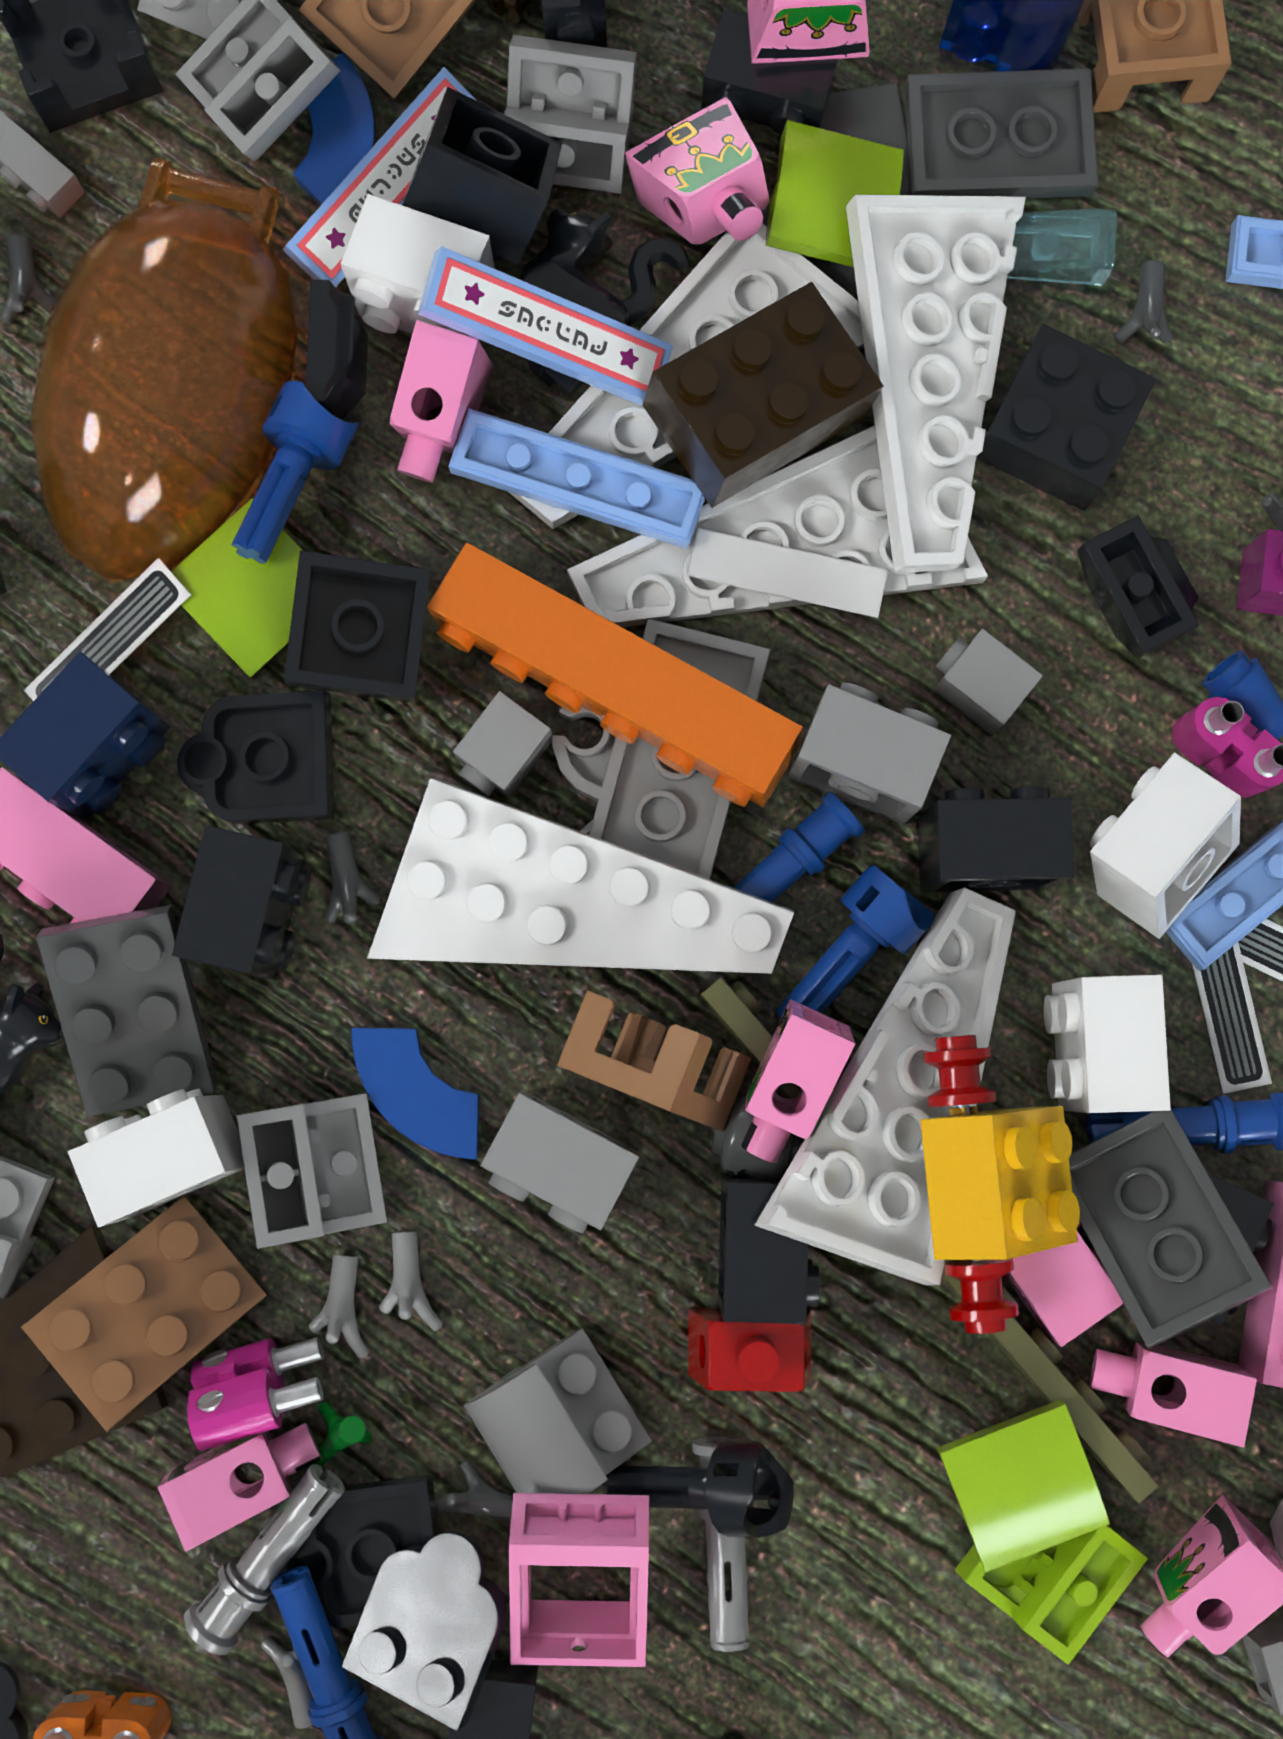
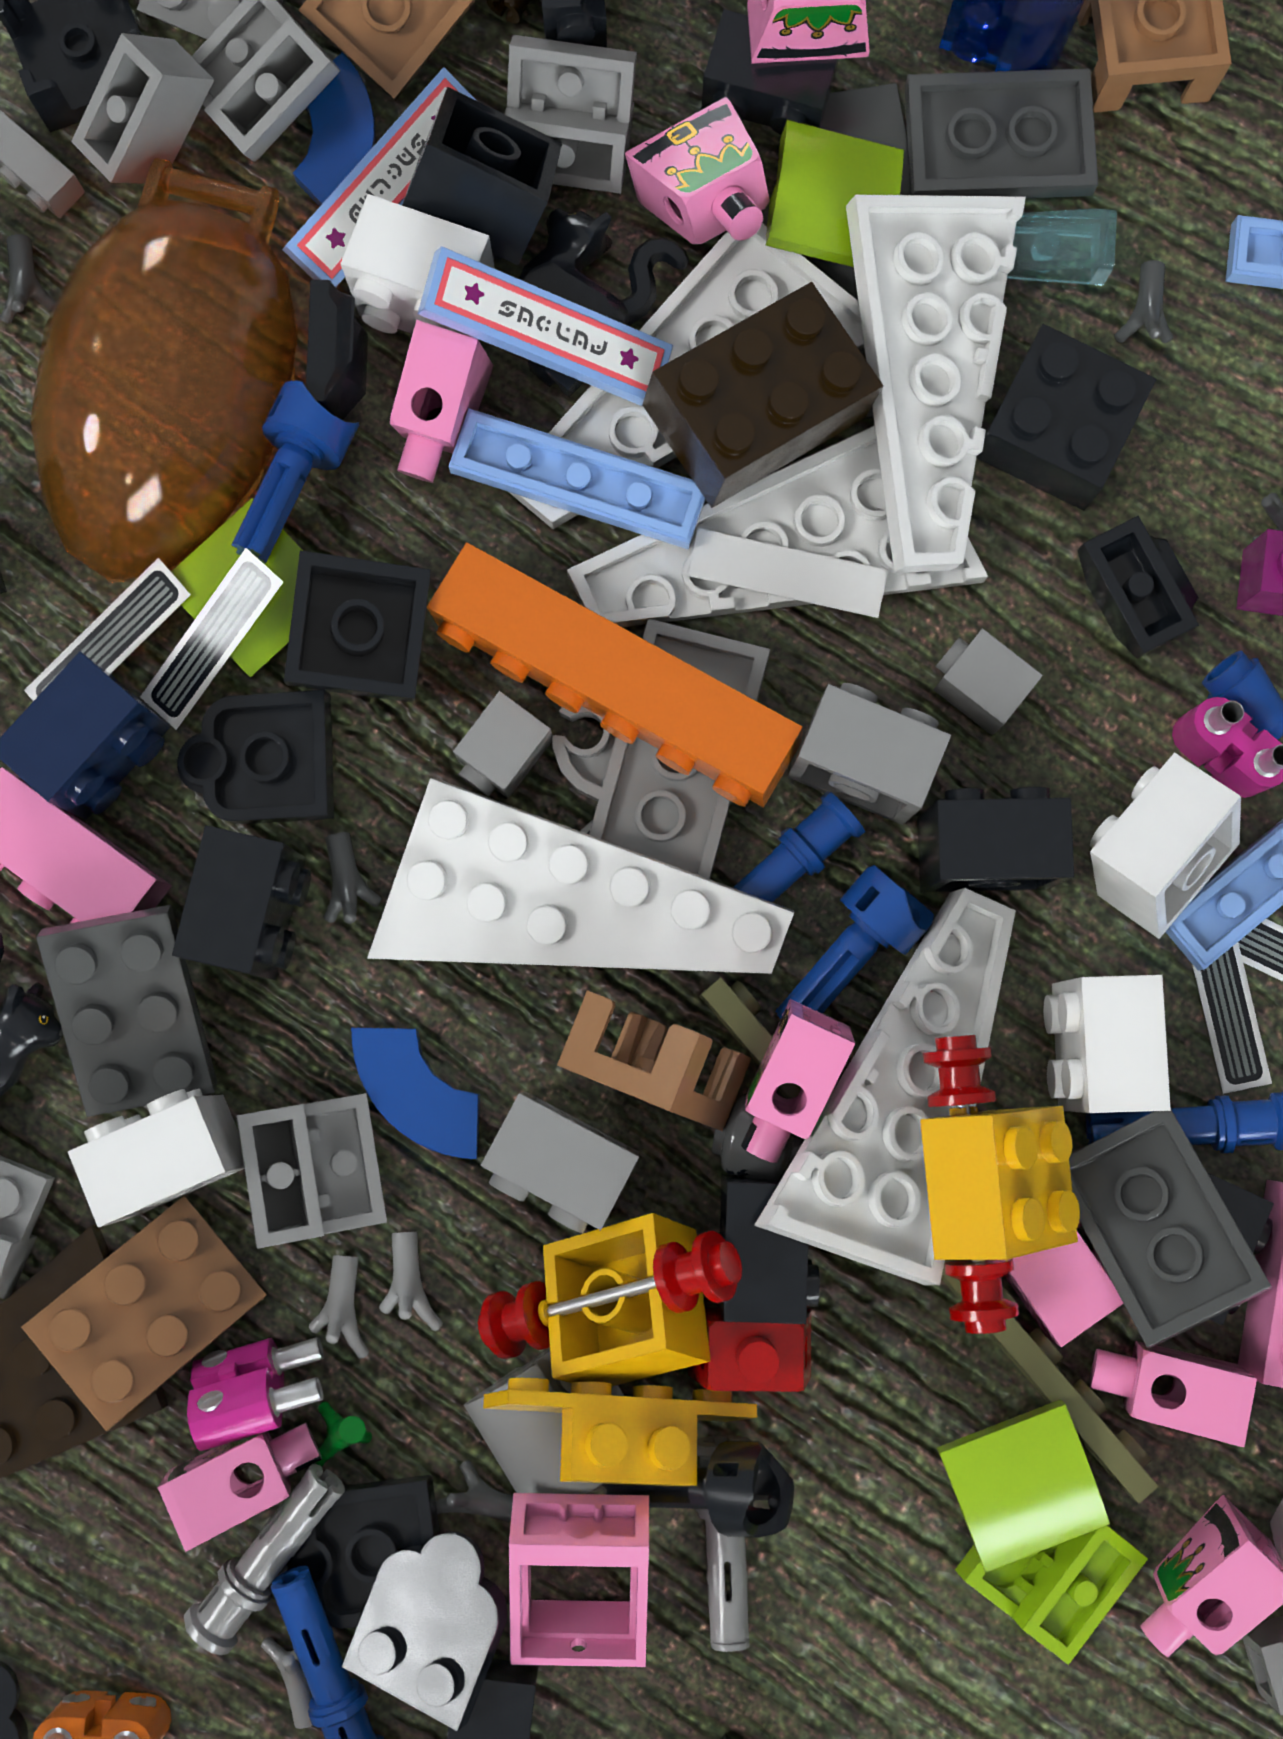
(141, 107): none -> light grey brick
(211, 638): none -> sticker
(617, 1301): none -> yellow brick
(624, 1437): none -> yellow bracket

